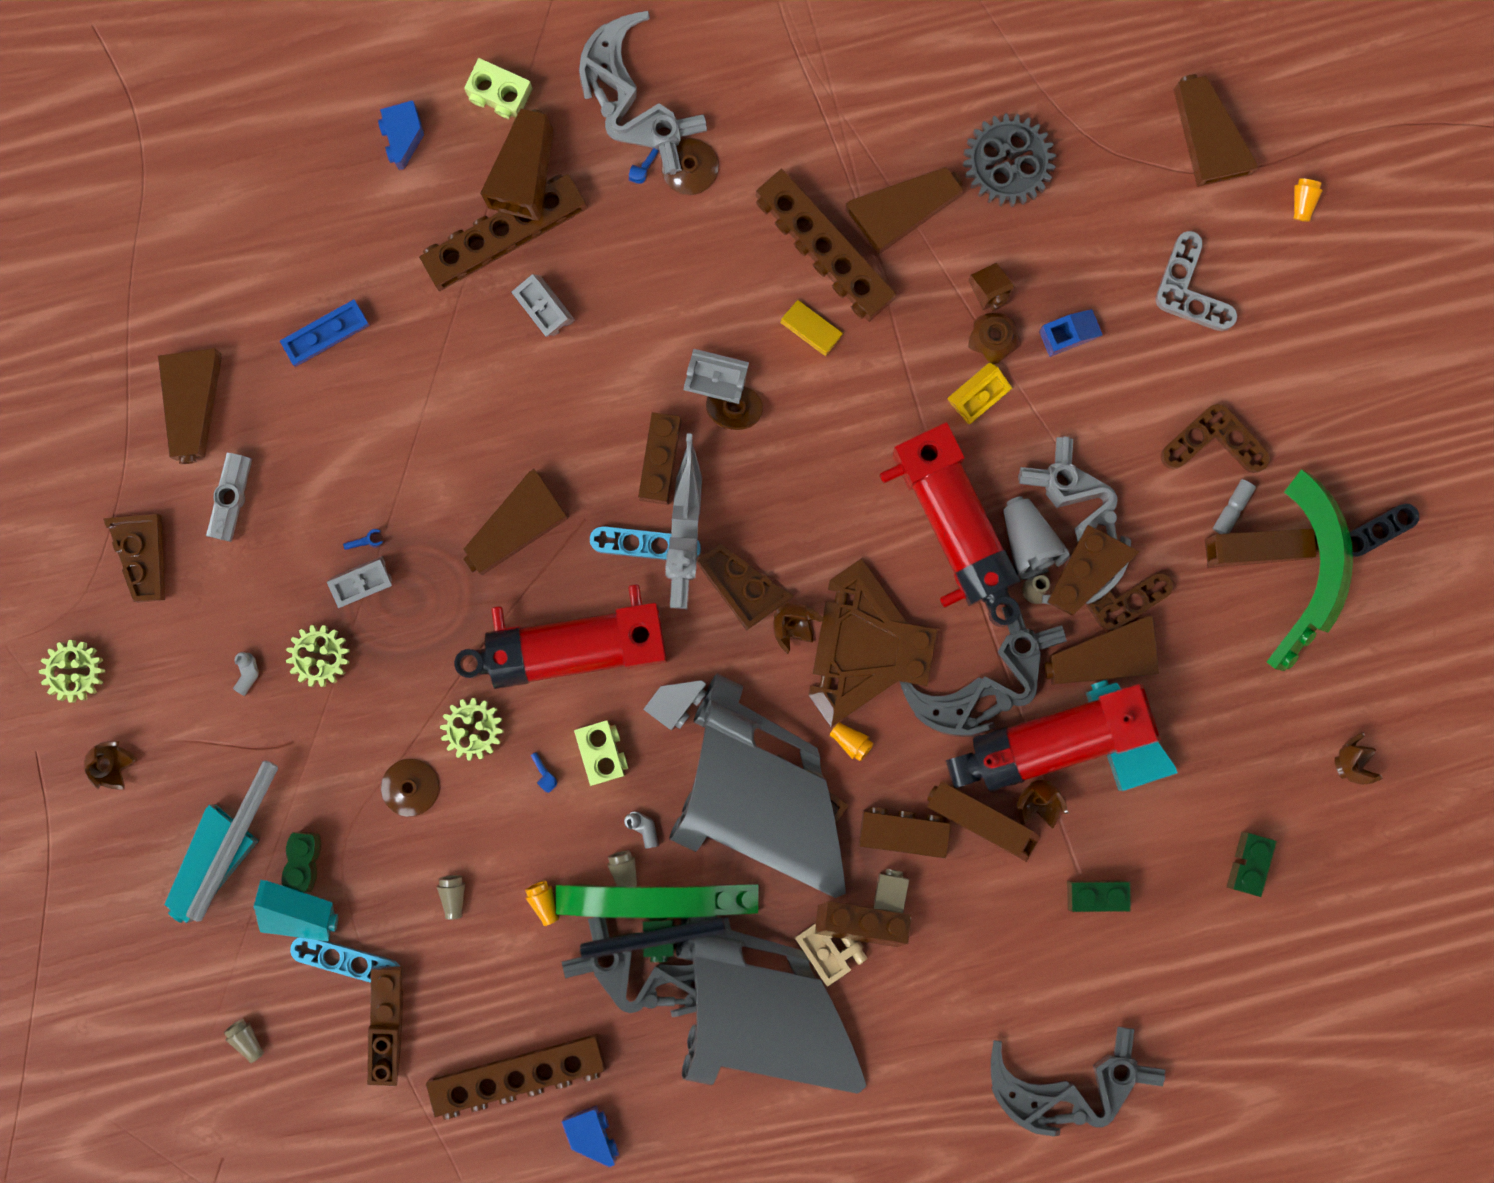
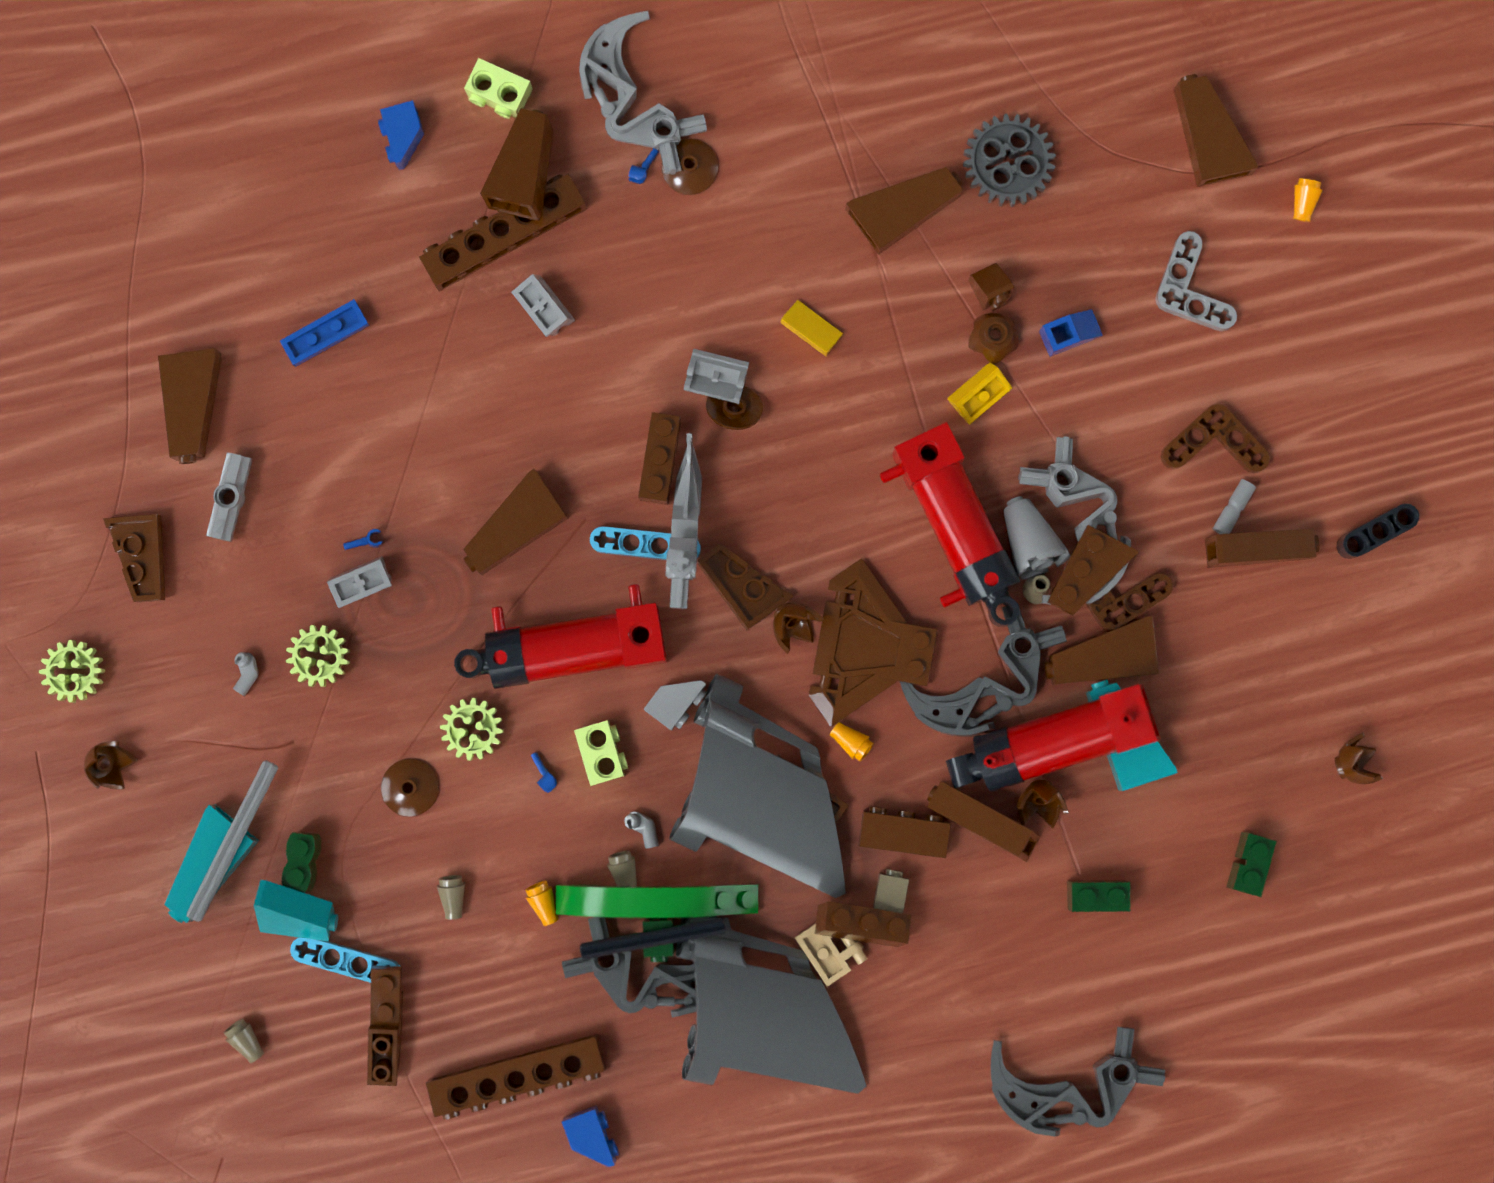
(781, 188): reddish brown brick -> none
(1334, 571): green arch -> none

